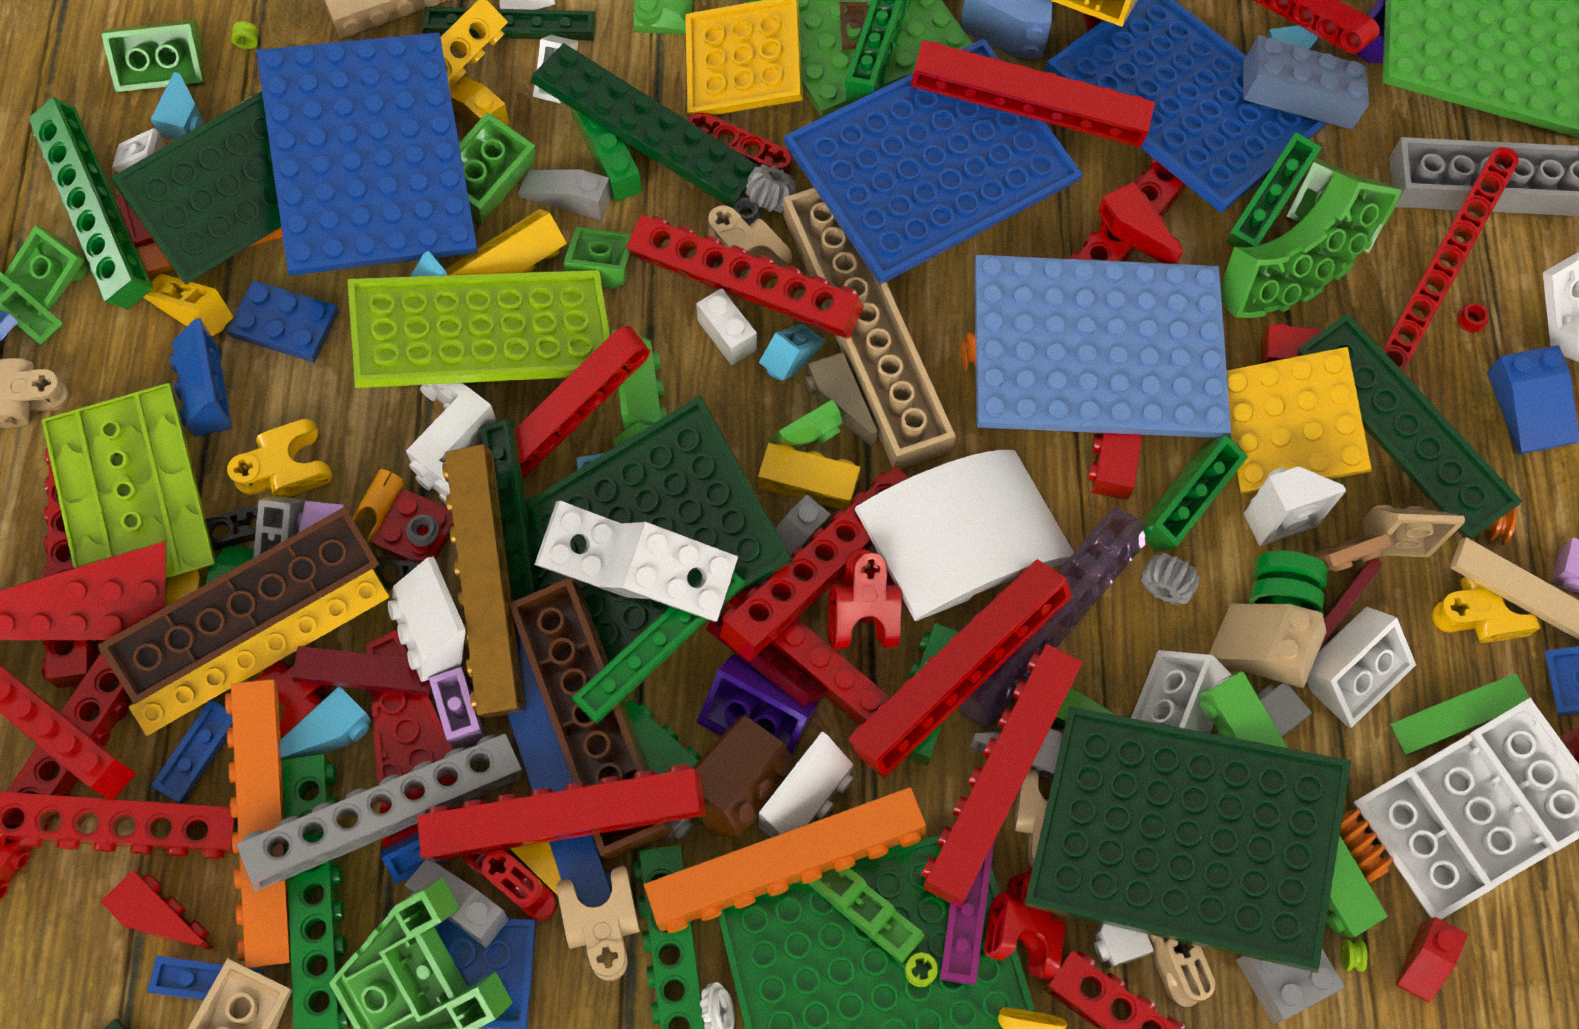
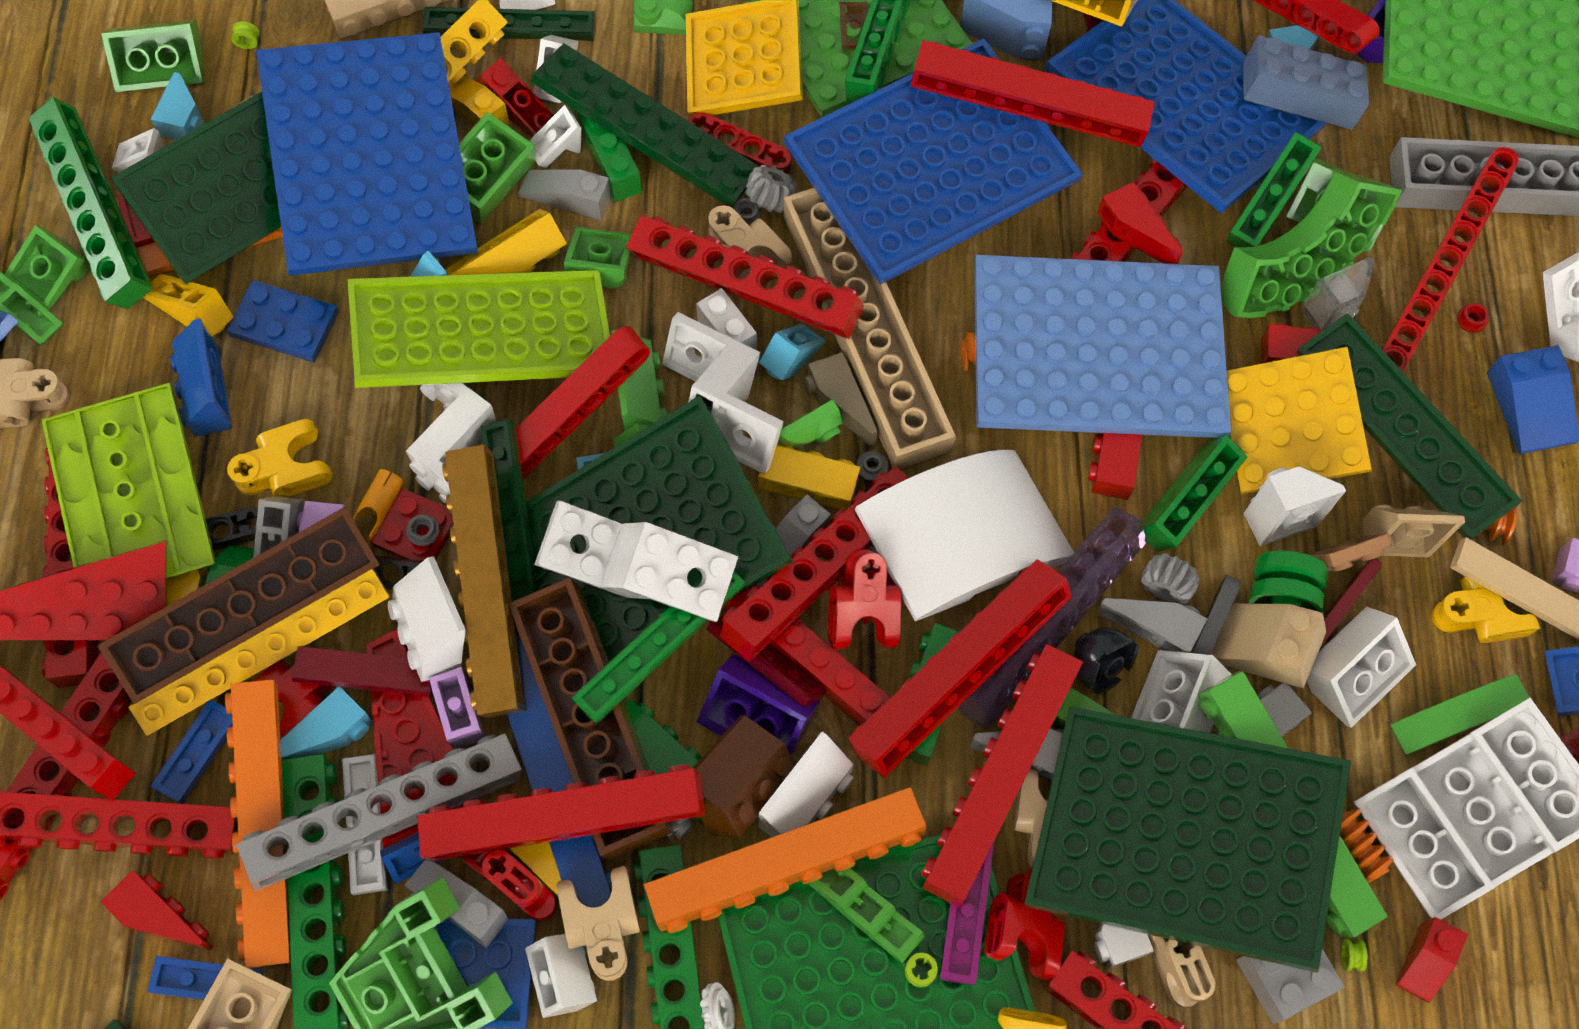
(366, 866): none -> white tile
(520, 102): none -> red slope
(557, 135): none -> white slope
(560, 976): none -> white brick
(724, 383): none -> white bracket
(872, 456): none -> dark grey plate
(1104, 656): none -> black cylinder
(1159, 623): none -> light grey slope
(1217, 615): none -> dark grey beam
(1338, 294): none -> clear slope

